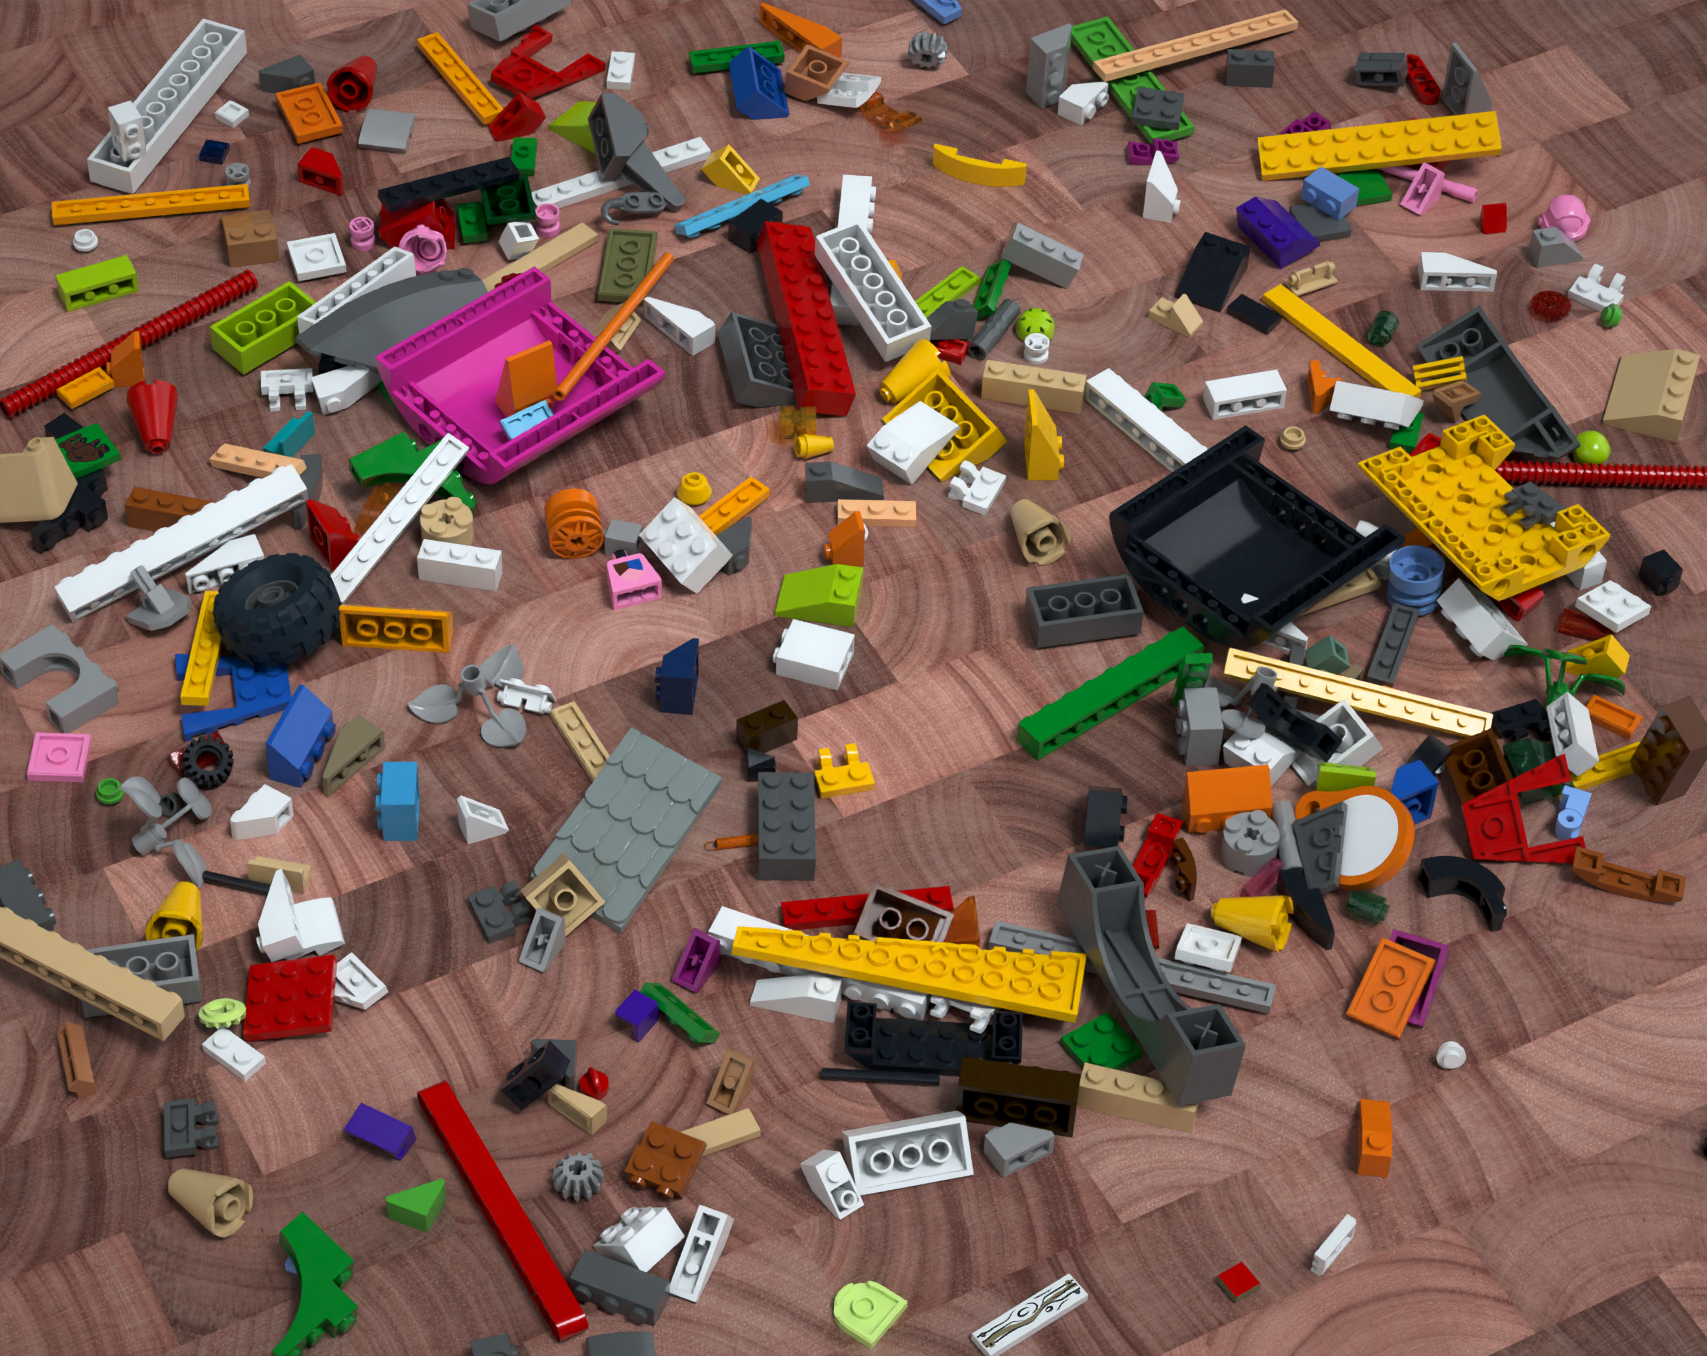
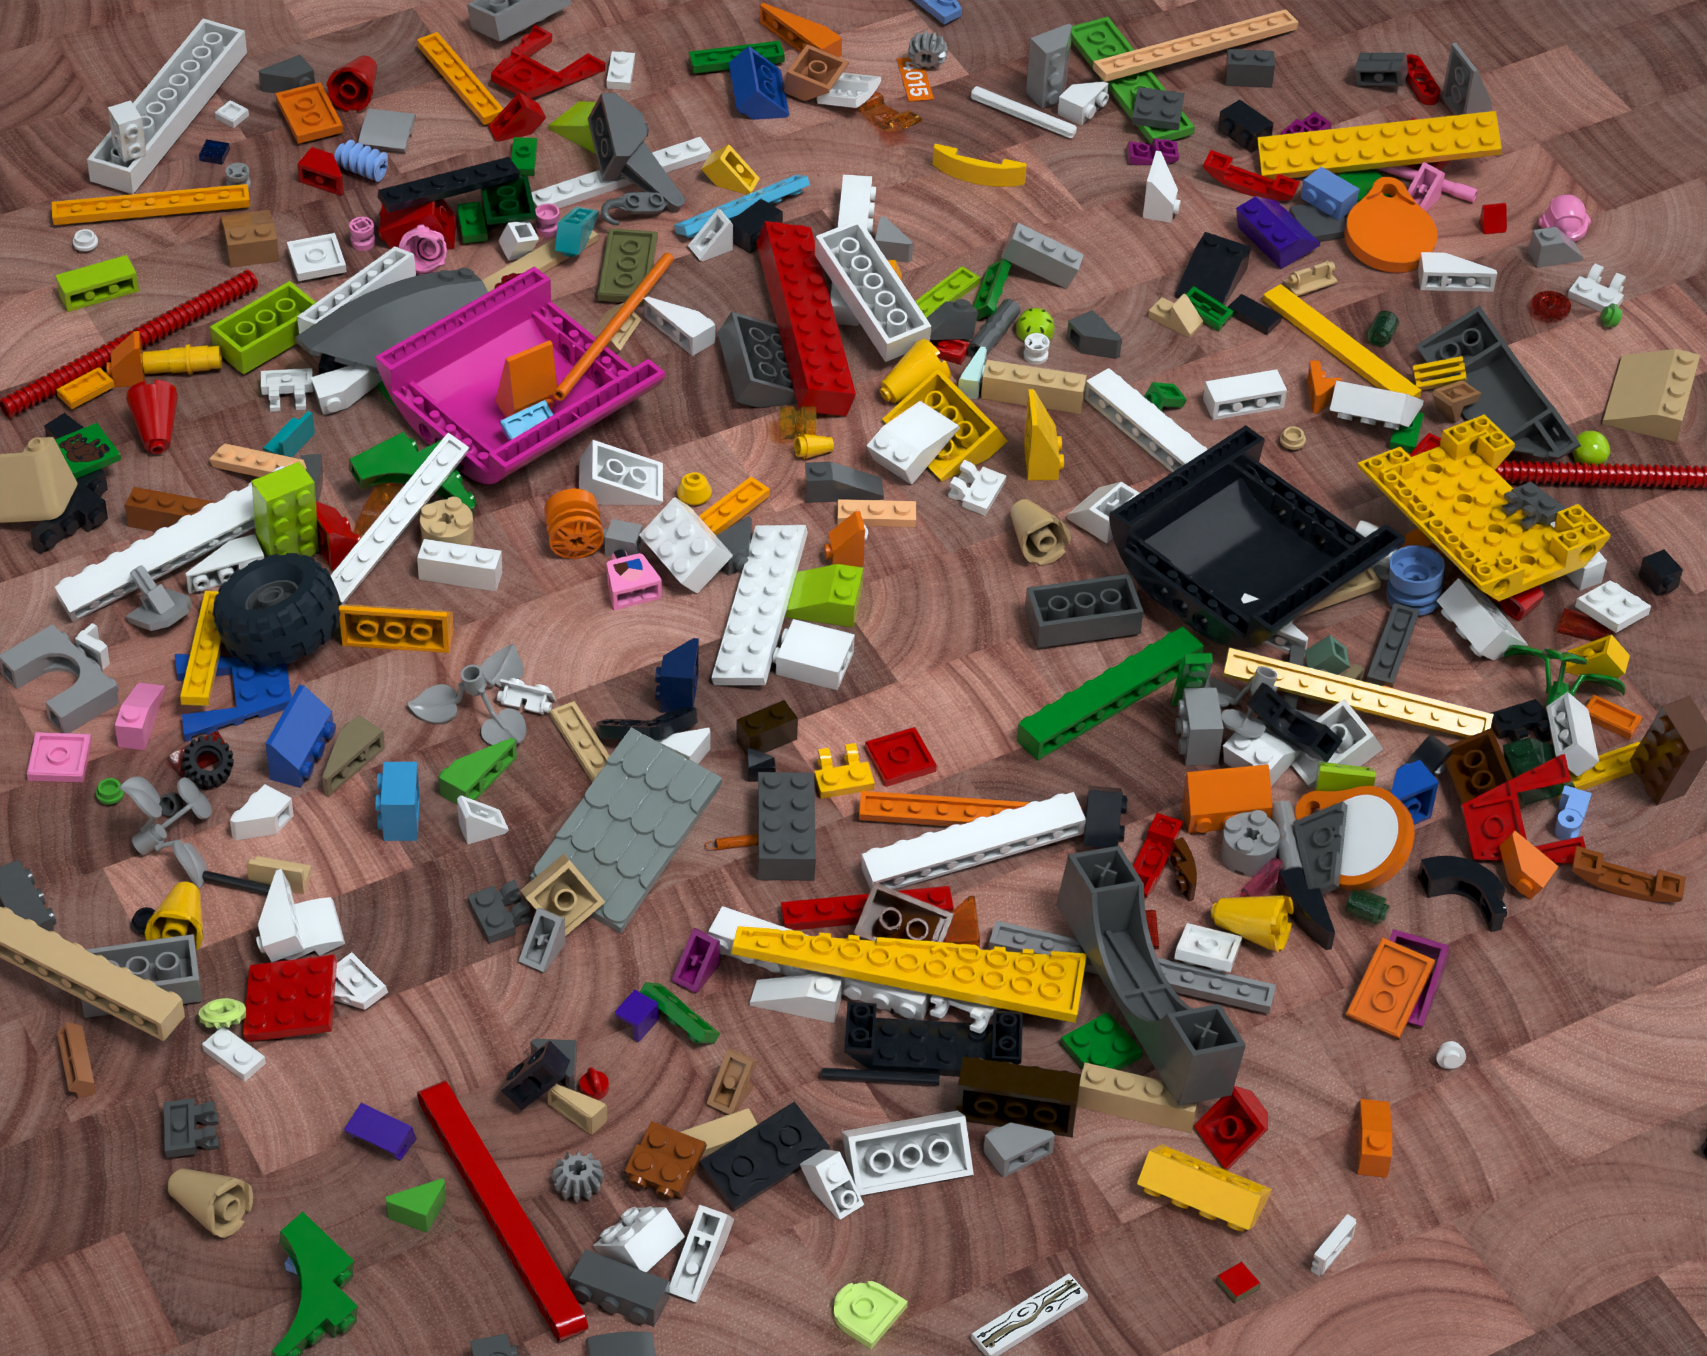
(93, 647): none -> white bracket
(138, 716): none -> bright pink slope
(141, 918): none -> black plate
(182, 359): none -> yellow piece
(286, 512): none -> lime brick
(362, 160): none -> light blue piece
(476, 771): none -> bright green slope
(575, 230): none -> teal slope
(620, 476): none -> white slope
(656, 728): none -> black beam
(690, 744): none -> white slope
(713, 238): none -> white slope
(760, 605): none -> white plate
(762, 1156): none -> black piece
(893, 242): none -> light grey slope
(900, 756): none -> red tile
(914, 80): none -> orange sticker
(929, 808): none -> orange plate
(972, 377): none -> light aqua slope
(974, 842): none -> white brick
(1023, 112): none -> white axle
(1093, 336): none -> dark grey slope
(1094, 511): none -> white slope
(1203, 1187): none -> yellow slope
(1204, 309): none -> green tile
(1233, 1125): none -> red slope
(1244, 125): none -> black brick
(1247, 182): none -> red slope
(1389, 230): none -> orange piece
(1525, 865): none -> orange slope

